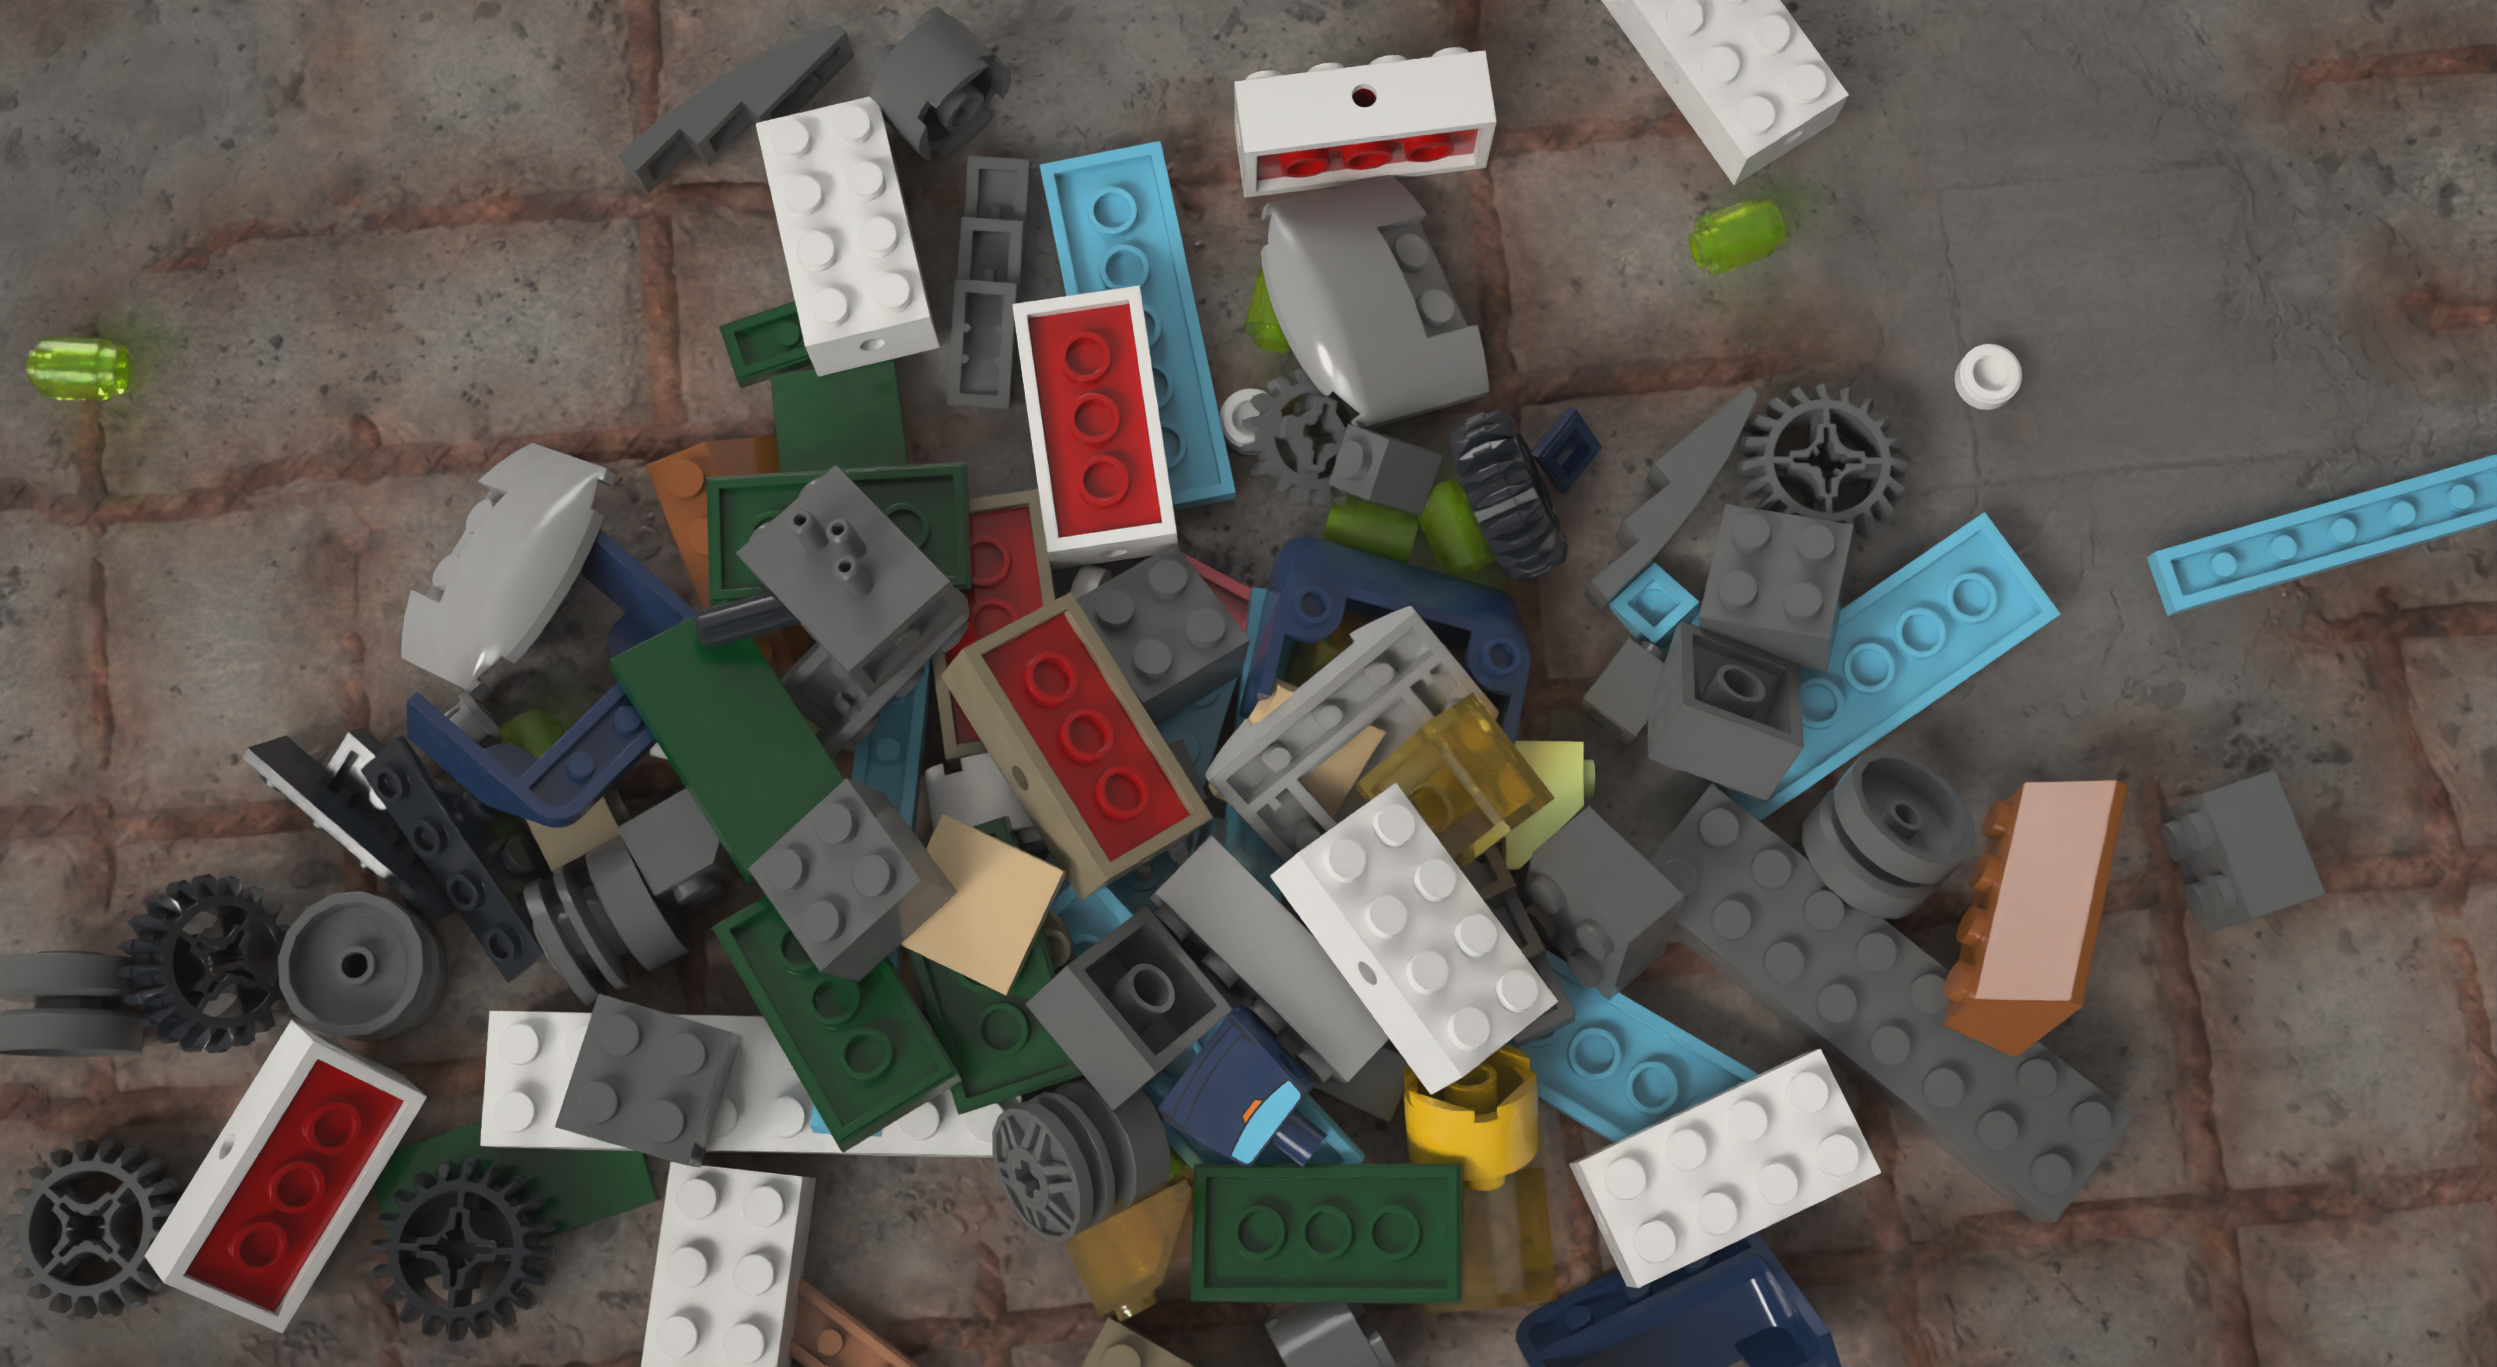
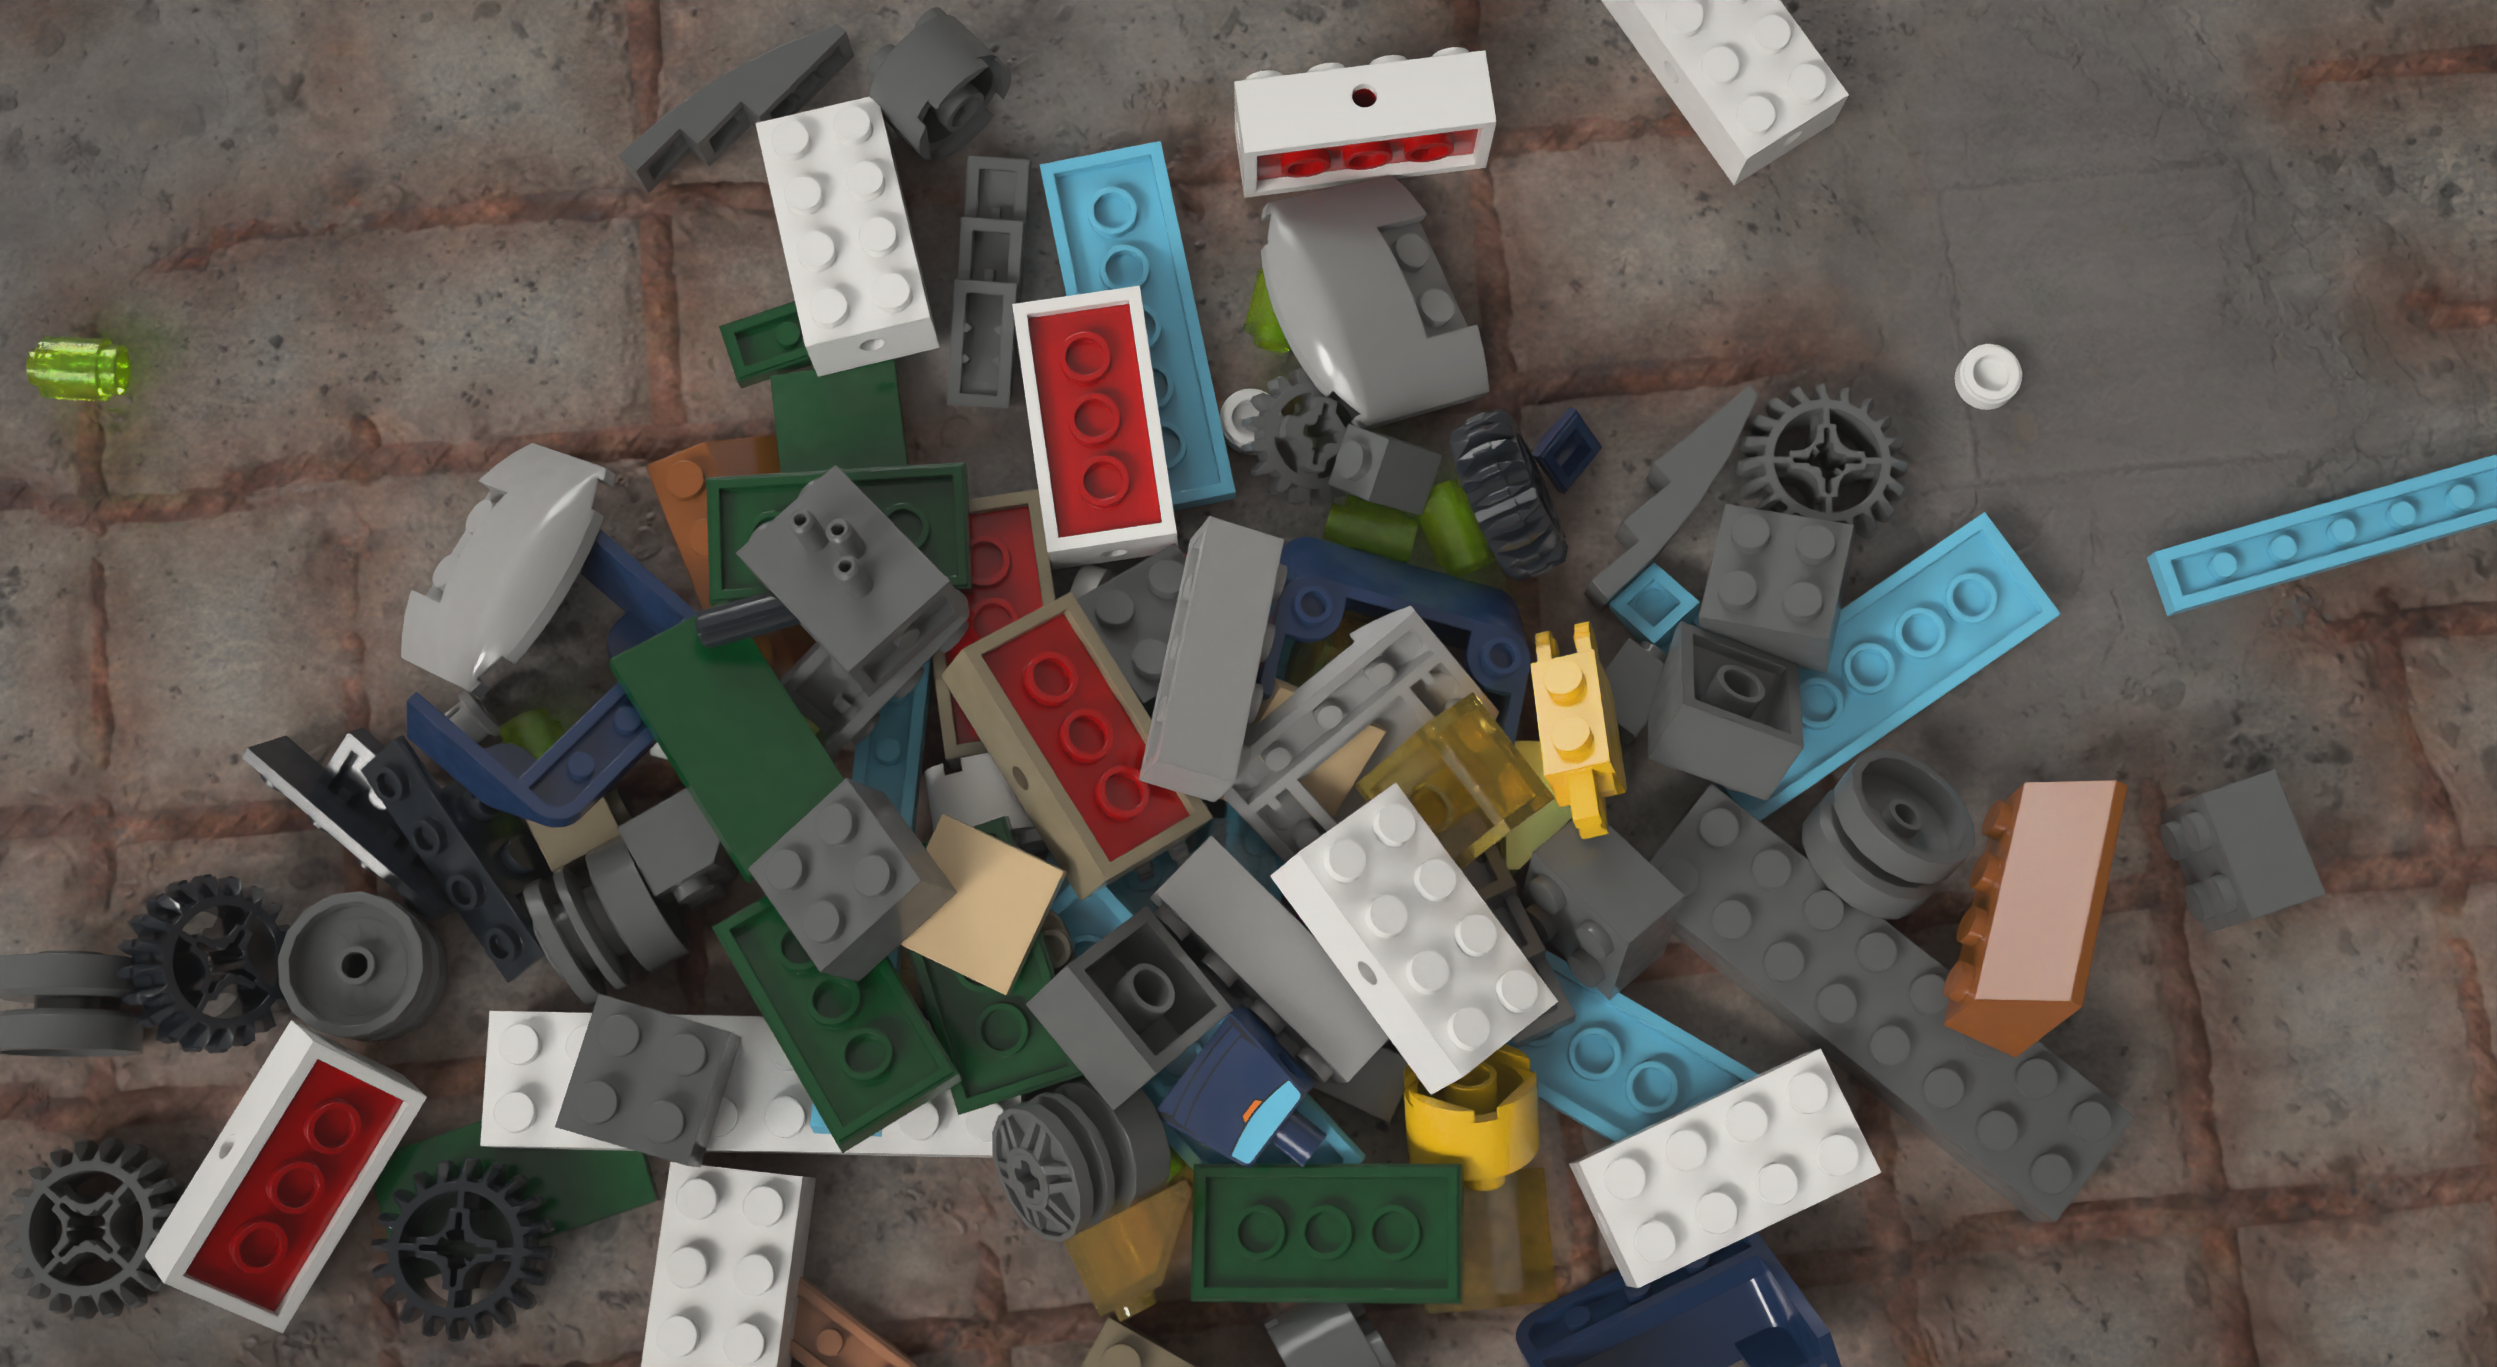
(1214, 661): none -> light grey brick
(1578, 729): none -> yellow hinge
(1736, 235): clear neon green brick -> none

